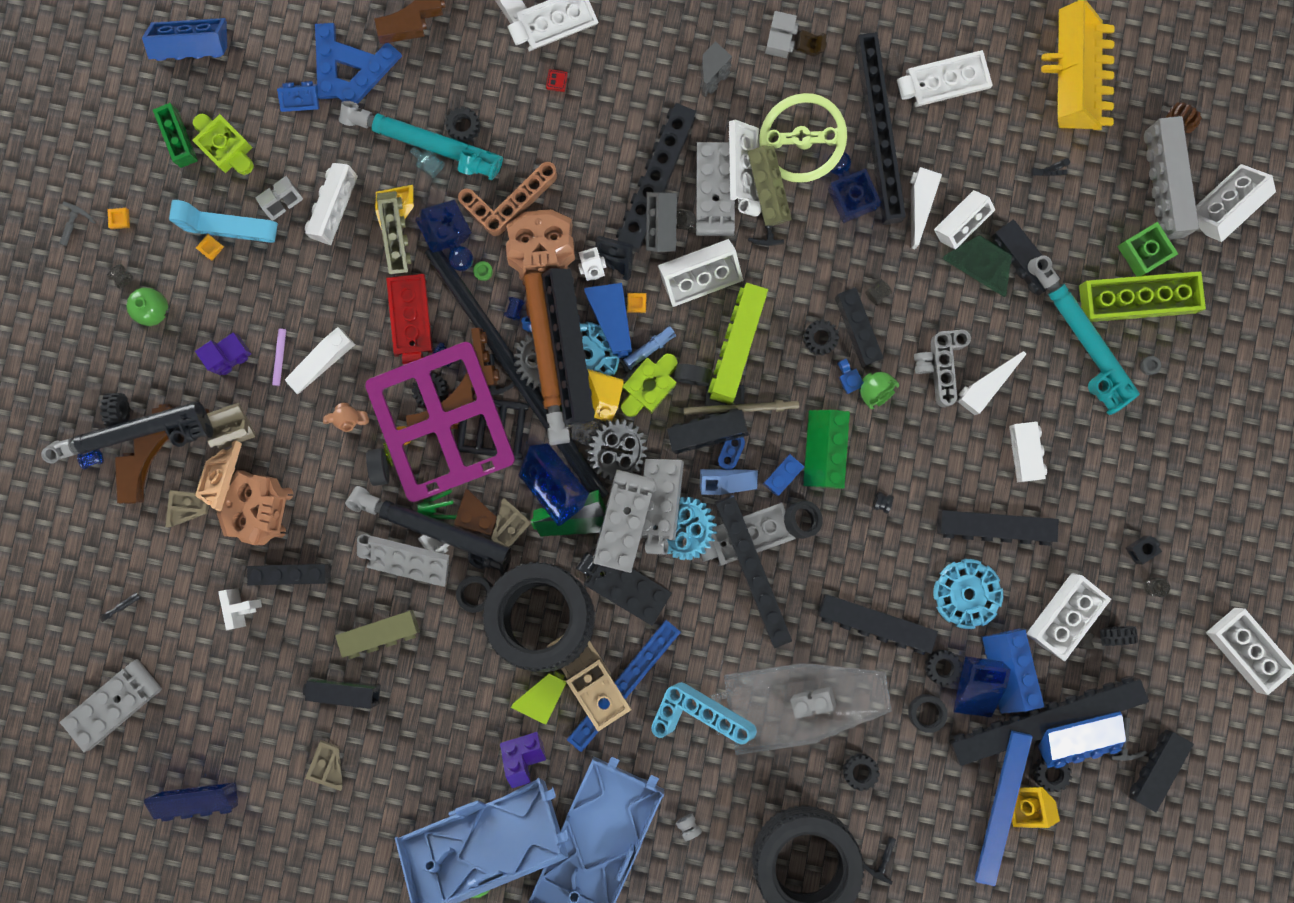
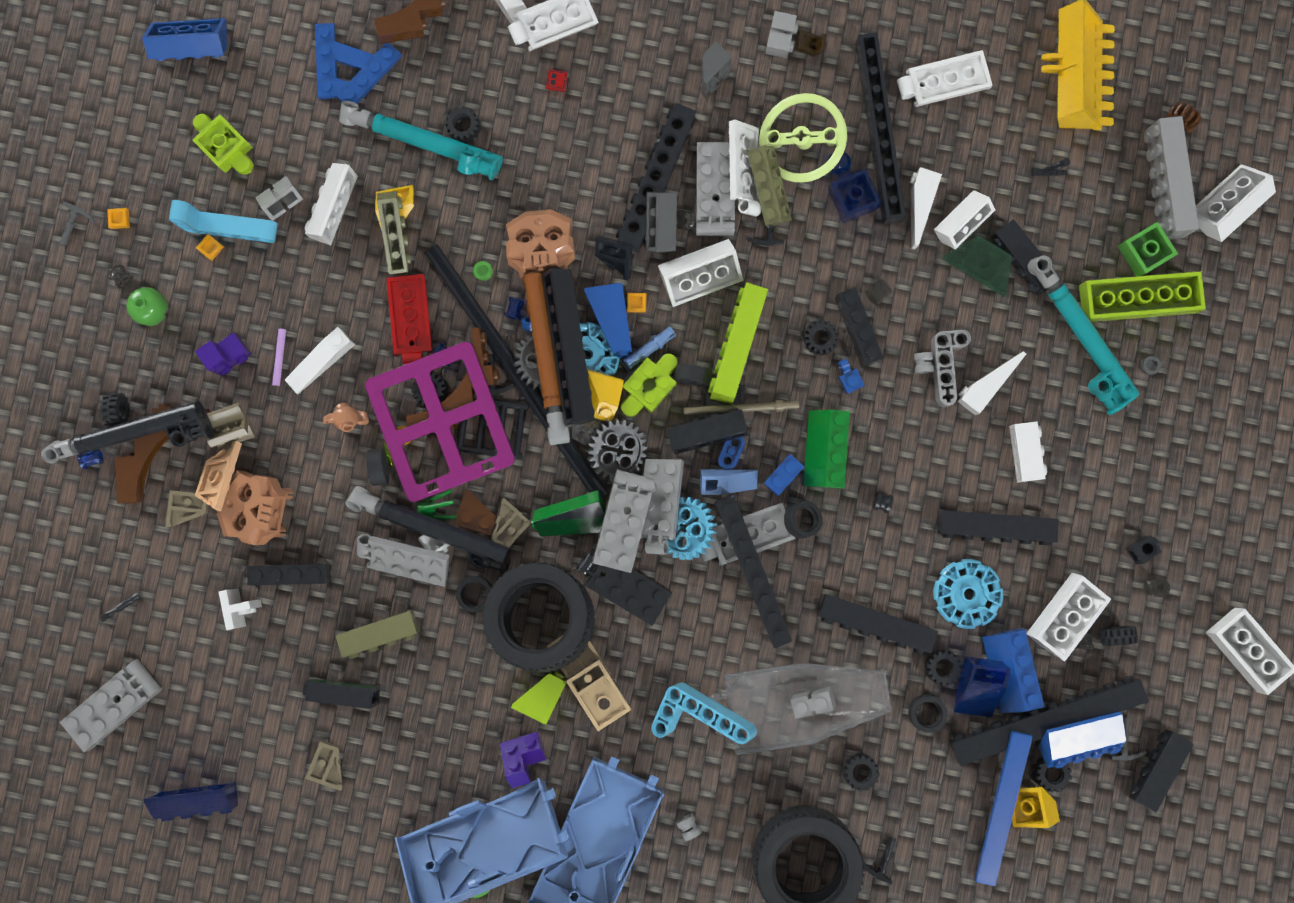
(175, 135): green brick -> none
(298, 97): blue bracket -> none
(428, 162): clear light blue piece -> none
(446, 228): clear blue brick -> none
(510, 202): nougat beam -> none
(552, 483): clear blue slope -> none
(591, 264): white brick -> none
(629, 679): blue tile -> none
(877, 388): bright green cylinder -> none

